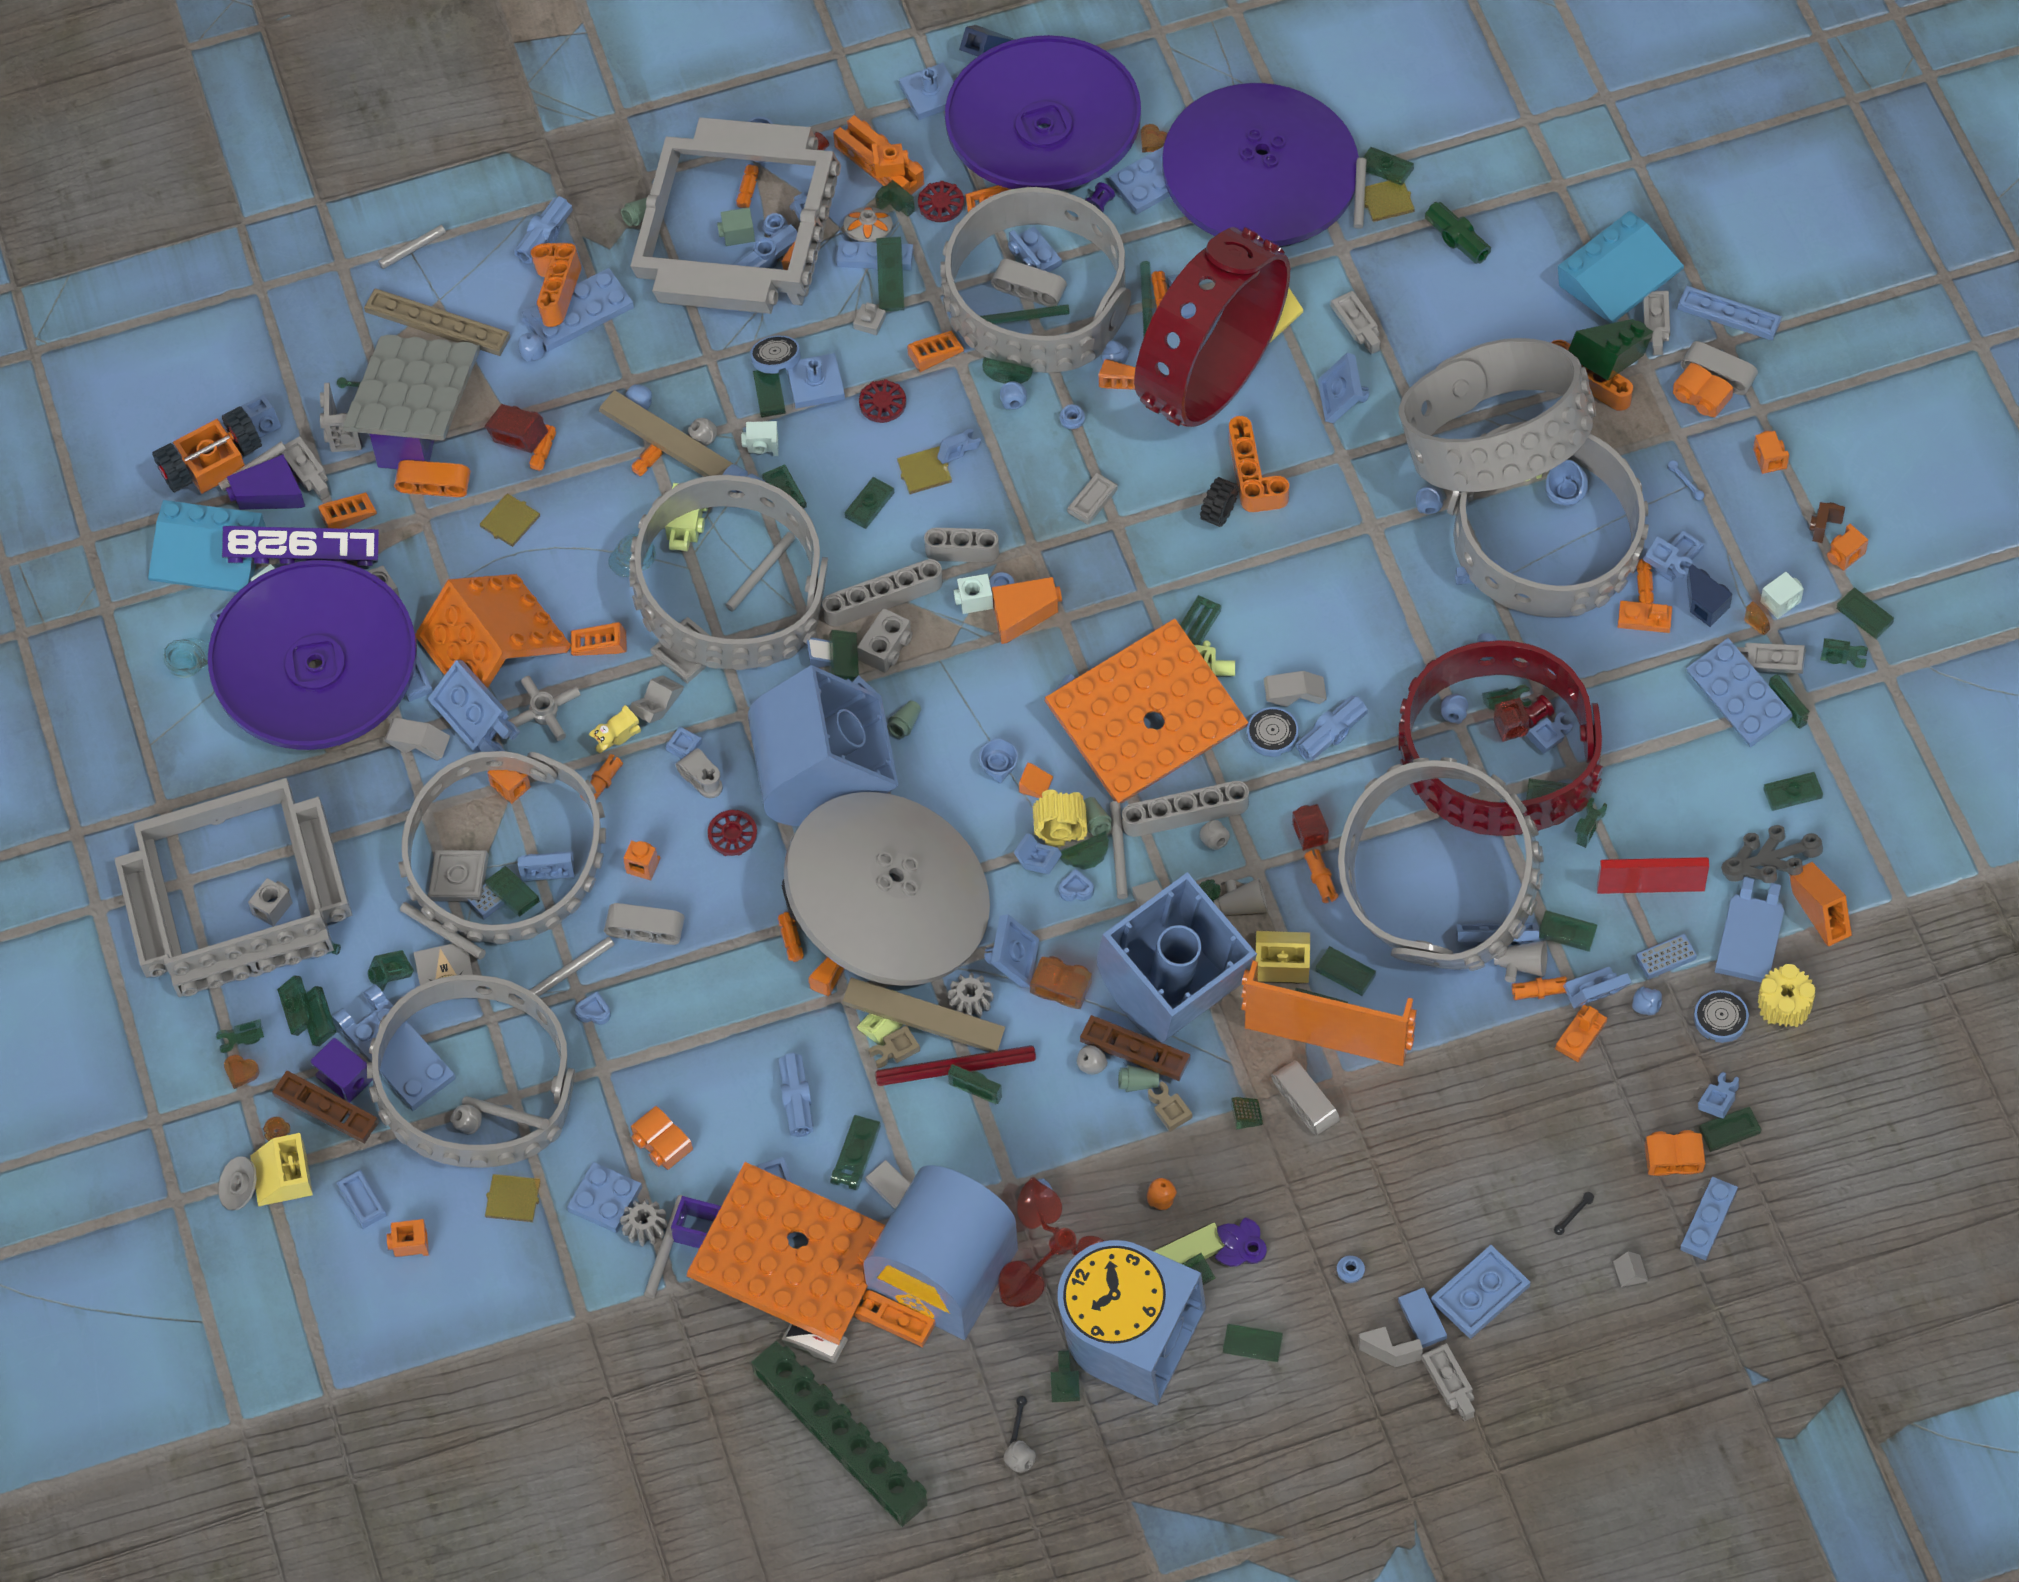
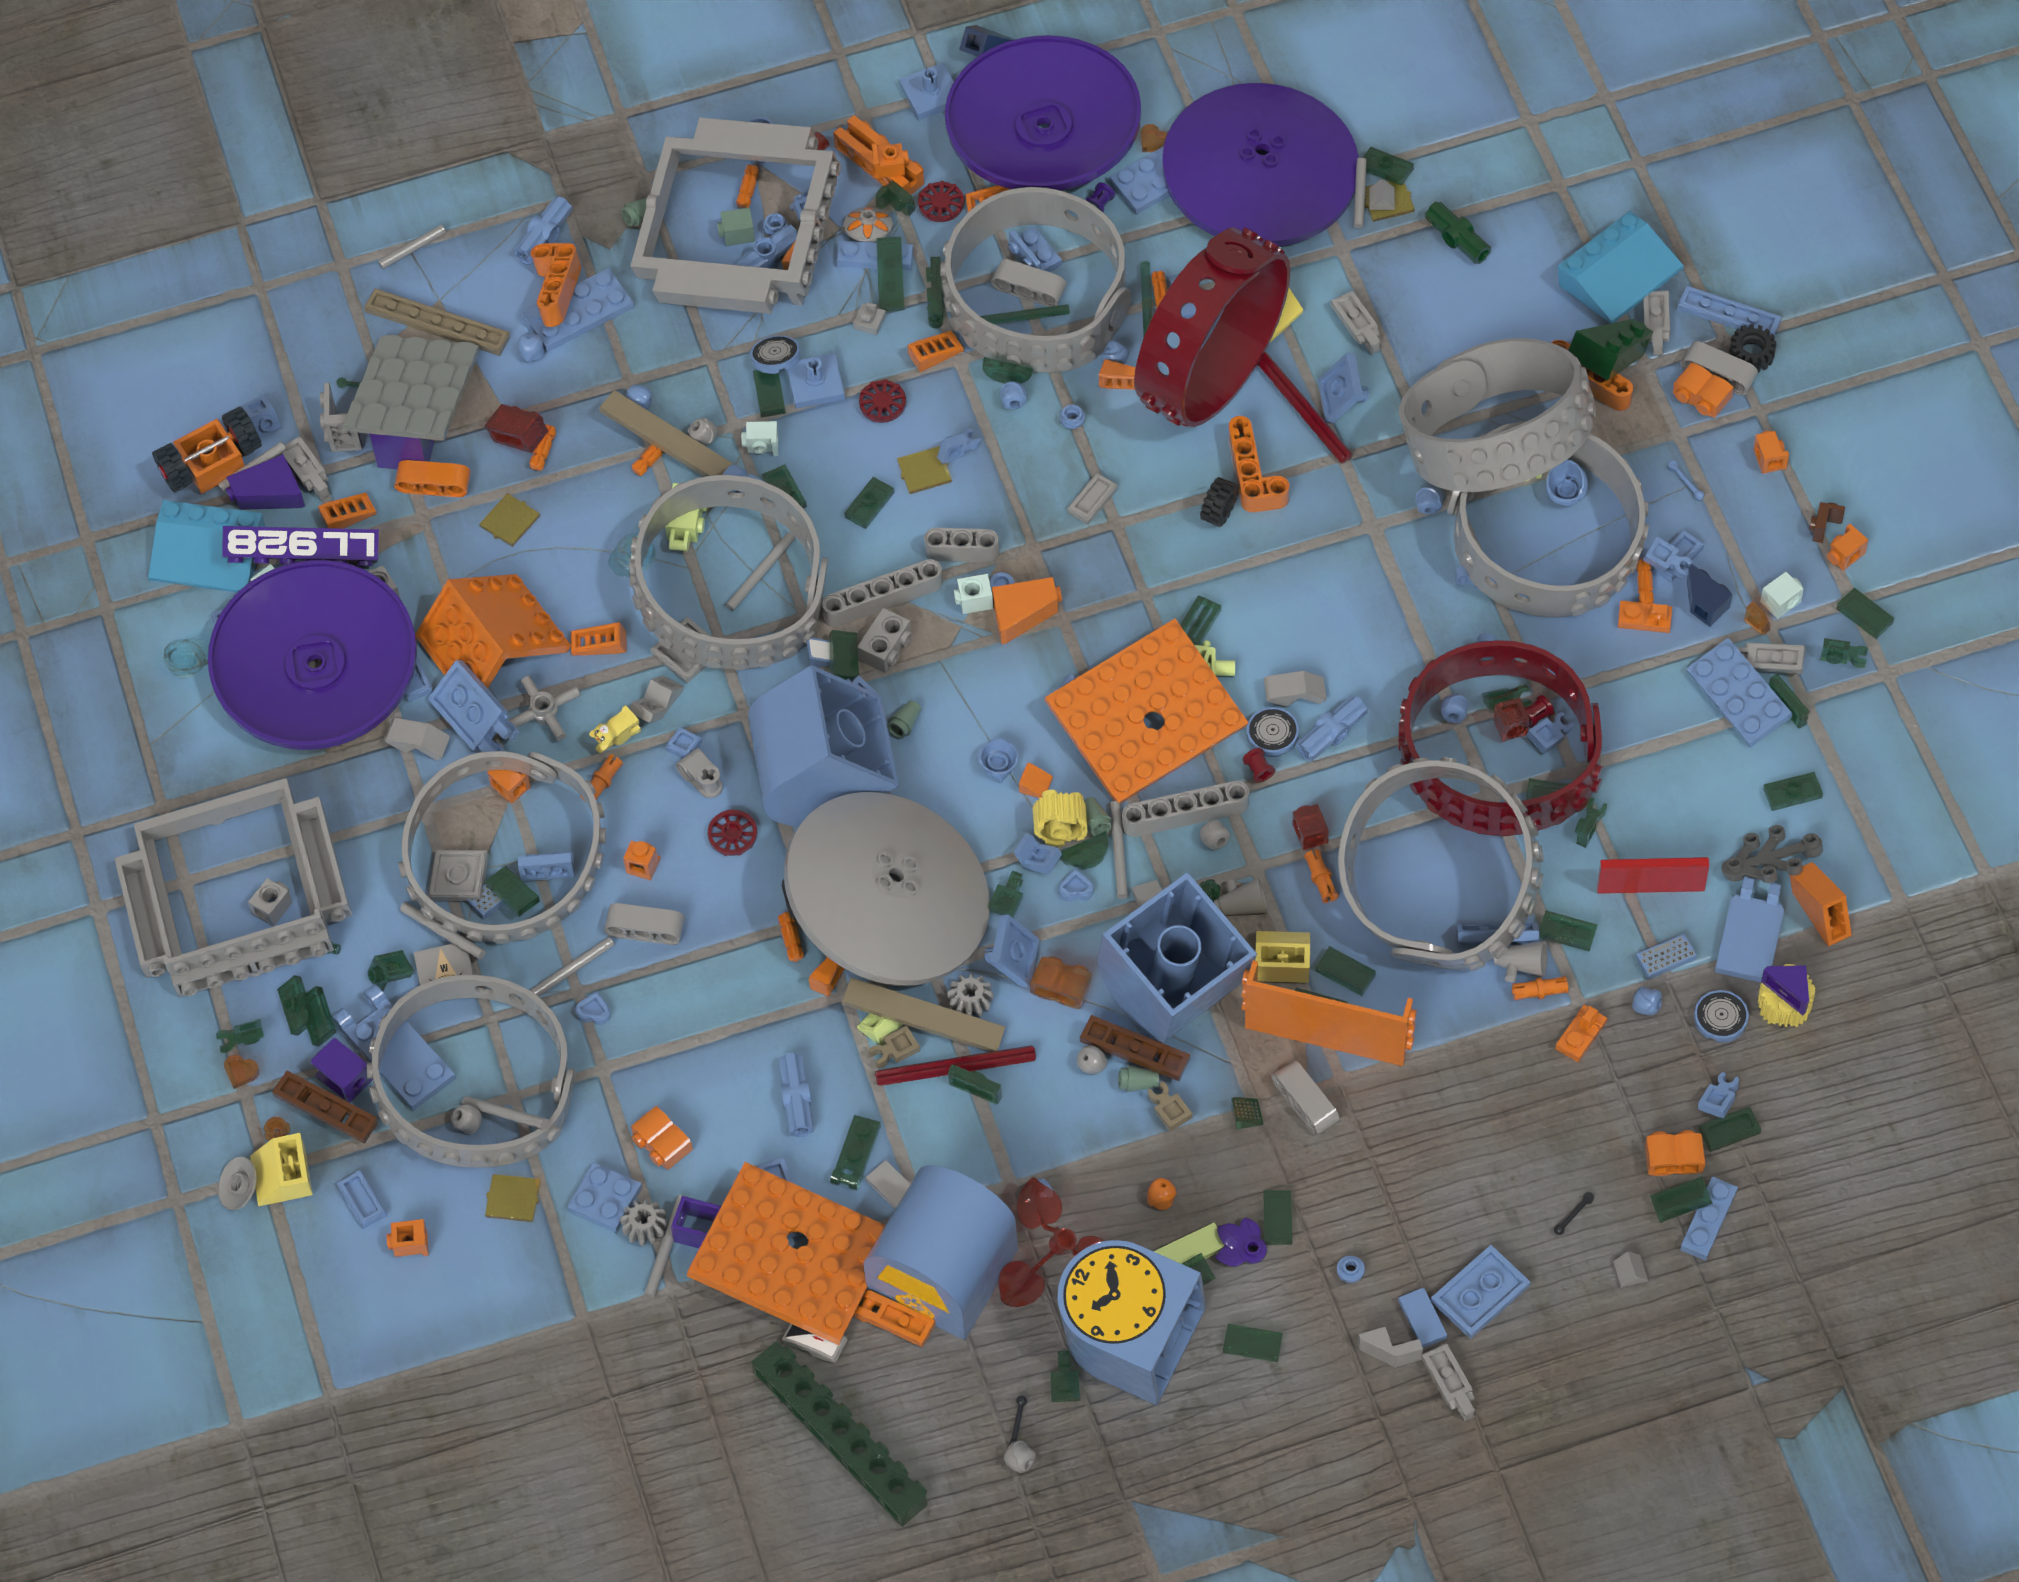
(934, 293): none -> clear green plate
(1008, 898): none -> clear green plate
(1258, 765): none -> dark red bush
(1277, 1217): none -> clear green tile
(1304, 408): none -> dark red axle
(1381, 196): none -> light grey slope
(1595, 986): medium blue bracket -> none
(1681, 1199): none -> clear green tile
(1756, 337): none -> black tyre
(1789, 984): none -> dark purple slope

